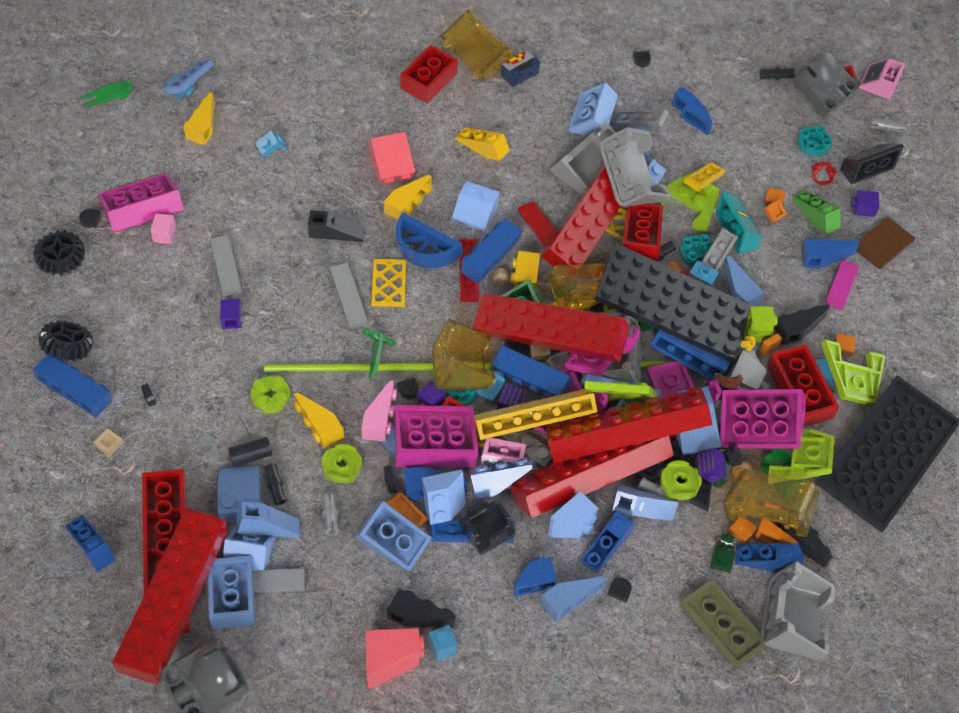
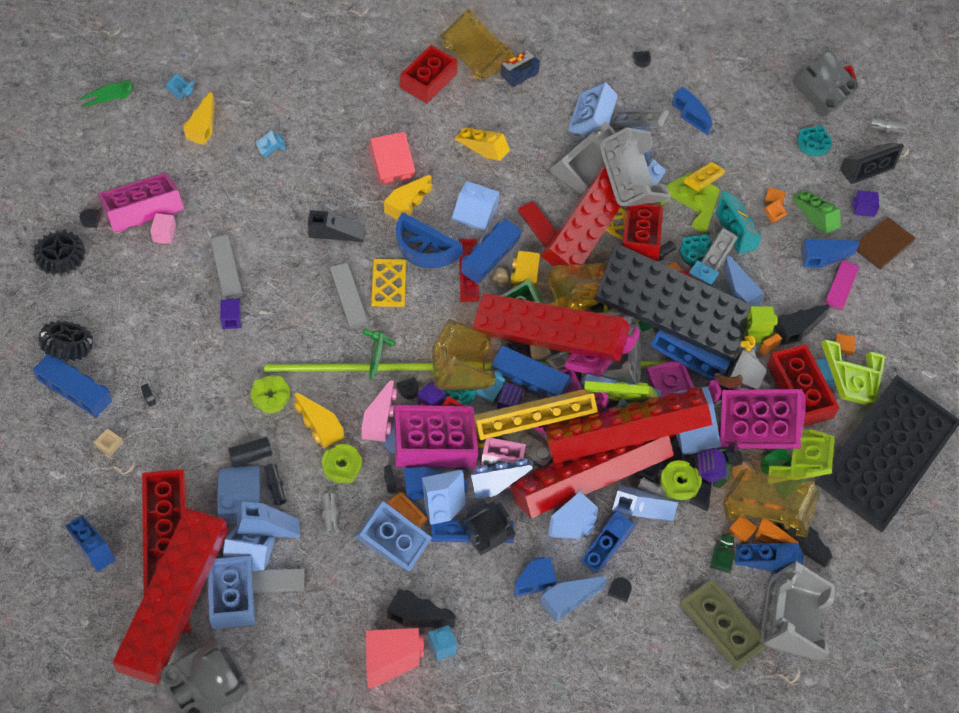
(189, 76): medium blue tile -> none
(777, 73): black pin -> none
(830, 169): red piece -> none
(882, 77): bright pink slope -> none

